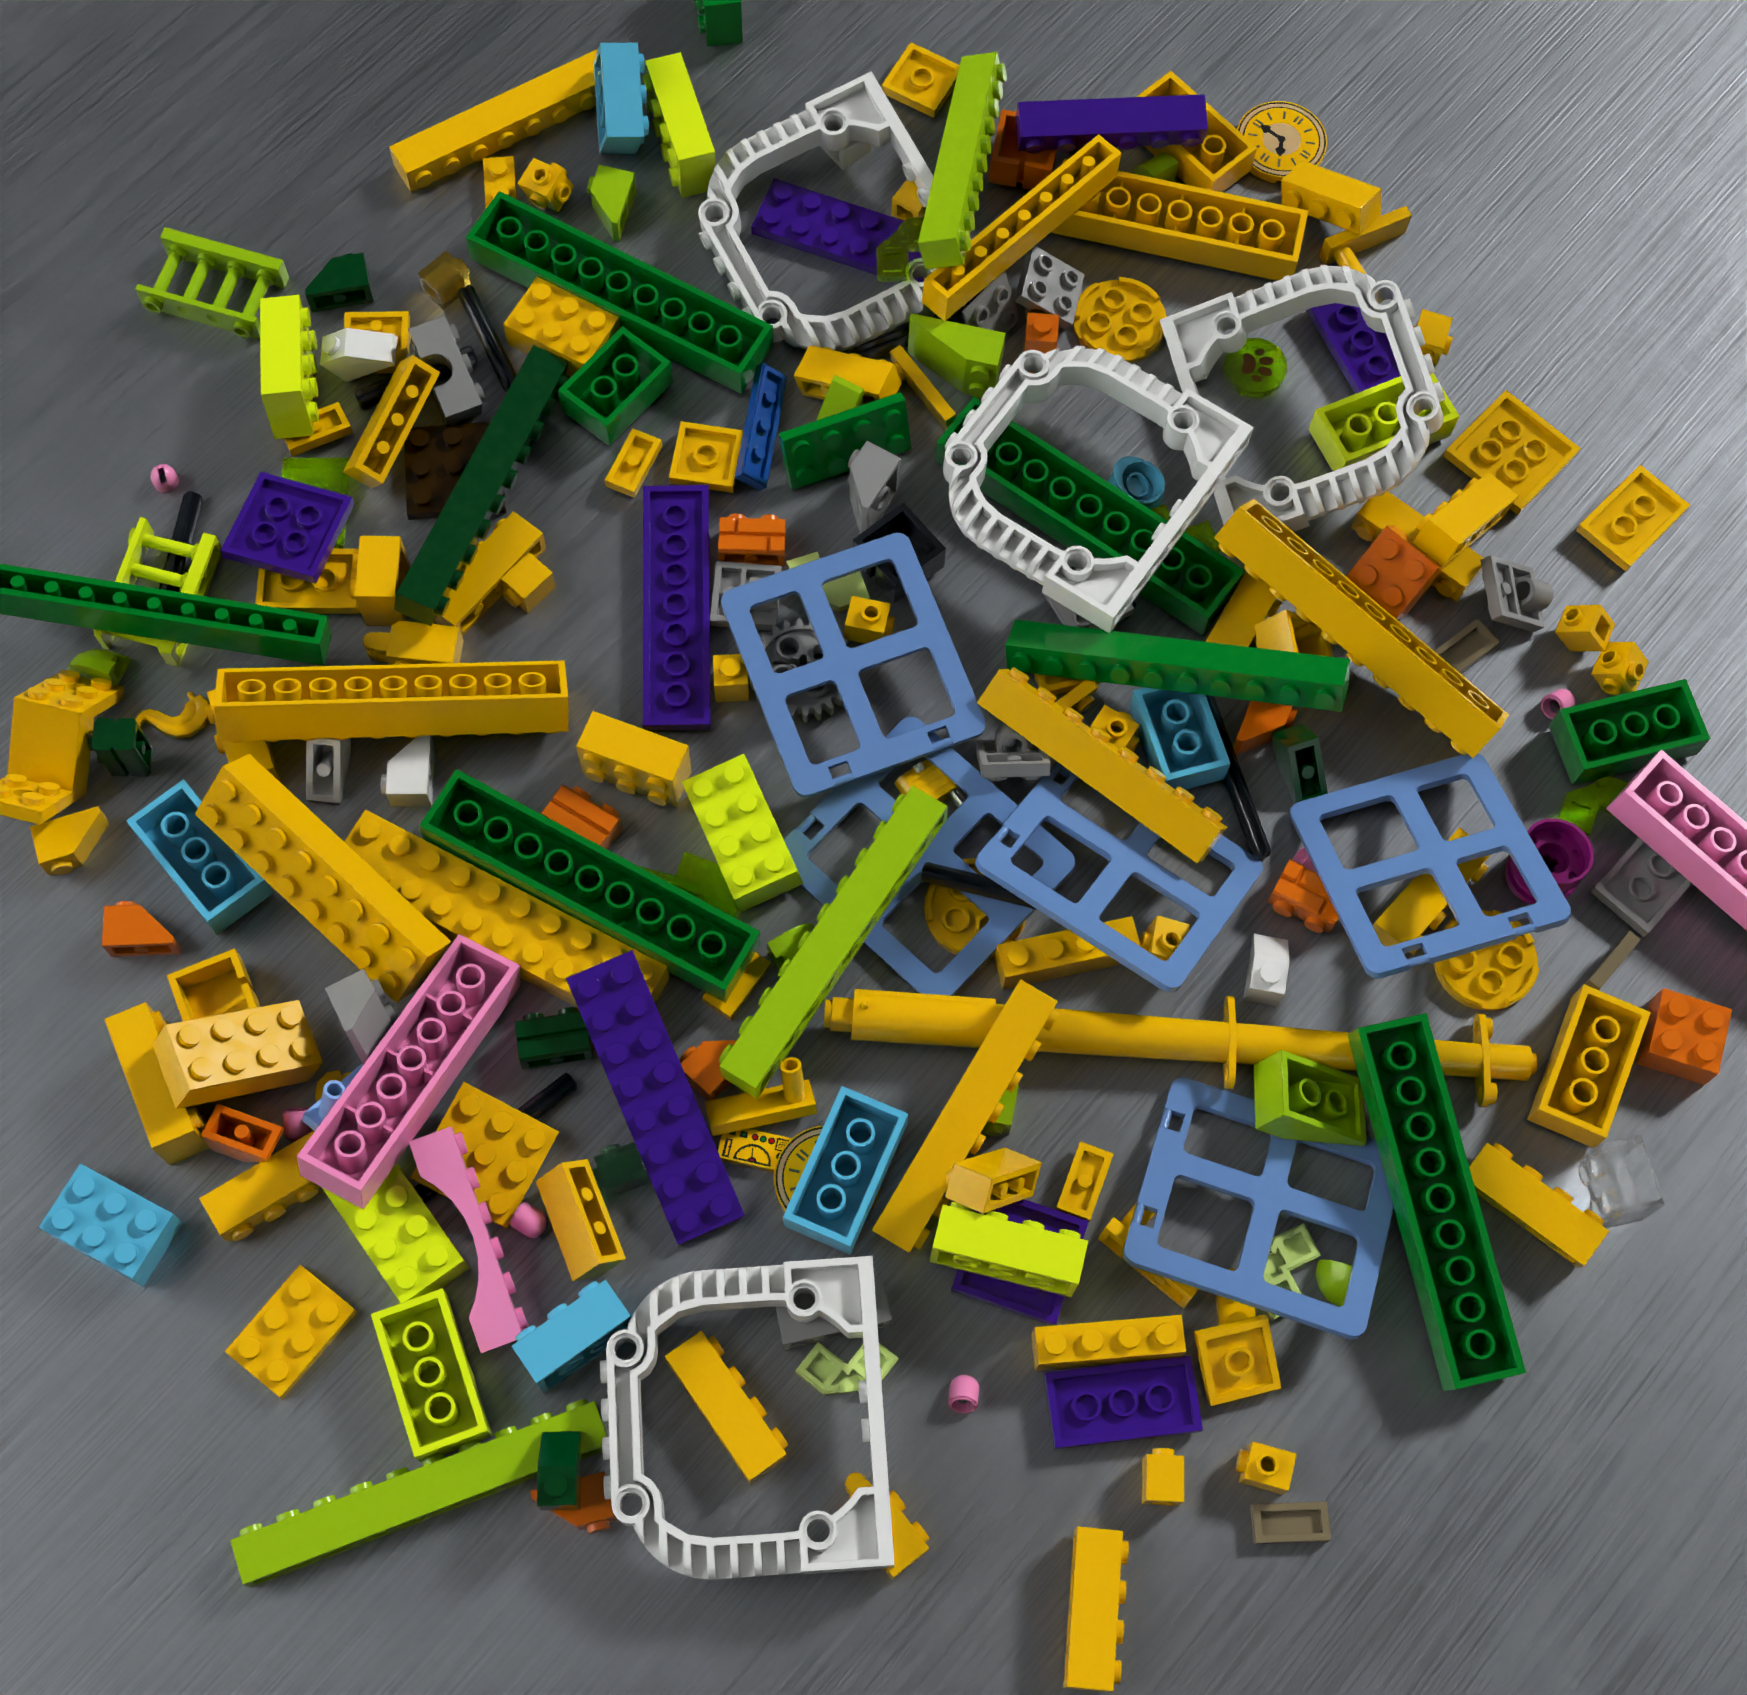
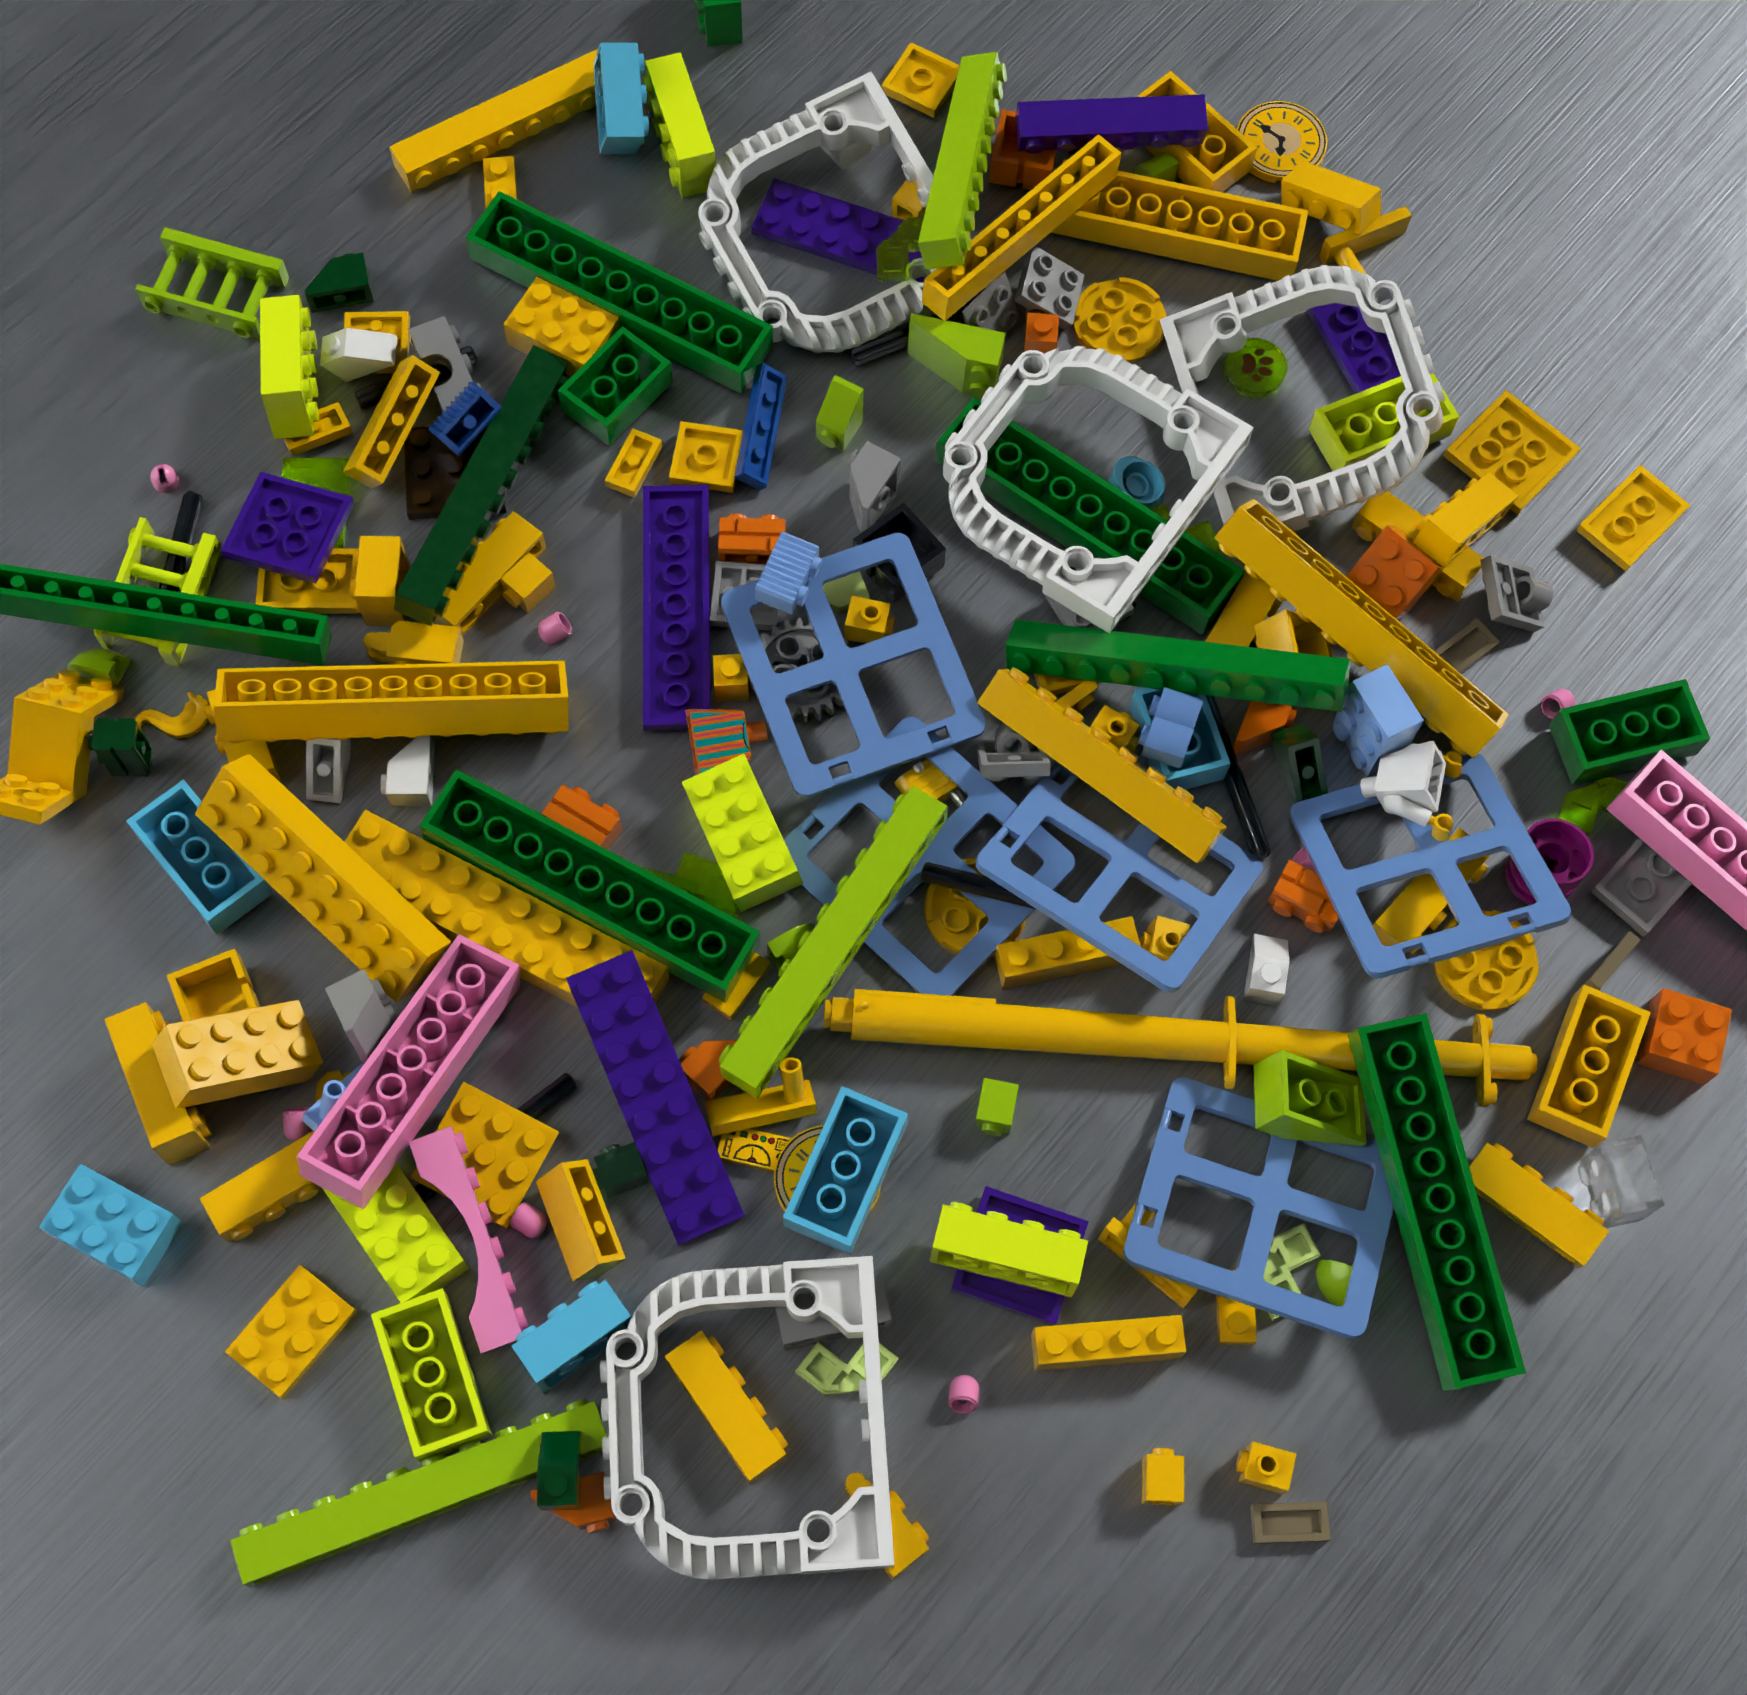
(68, 840): yellow slope -> none
(134, 932): orange slope -> none
(240, 1135): orange slope -> none
(444, 278): clear yellow brick -> none
(465, 418): none -> blue brick
(487, 336): black axle -> none
(546, 185): yellow brick -> none
(552, 1038): dark green brick -> none
(554, 628): none -> bright pink piece
(612, 197): lime slope -> none
(633, 759): yellow brick -> none
(721, 736): none -> orange torso
(787, 573): none -> light blue brick
(820, 365): yellow brick -> none
(826, 445): green plate -> none
(922, 387): yellow piece -> none
(966, 1114): yellow brick -> none
(992, 1180): yellow brick -> none
(1084, 1181): yellow plate -> none
(1093, 1610): yellow brick -> none
(1122, 1402): dark purple plate -> none
(1171, 727): none -> medium blue brick
(1237, 1360): yellow plate -> none
(1376, 719): none -> light blue brick
(1412, 783): none -> white torso
(1435, 333): yellow brick -> none
(1585, 628): yellow brick -> none
(1620, 668): yellow brick -> none

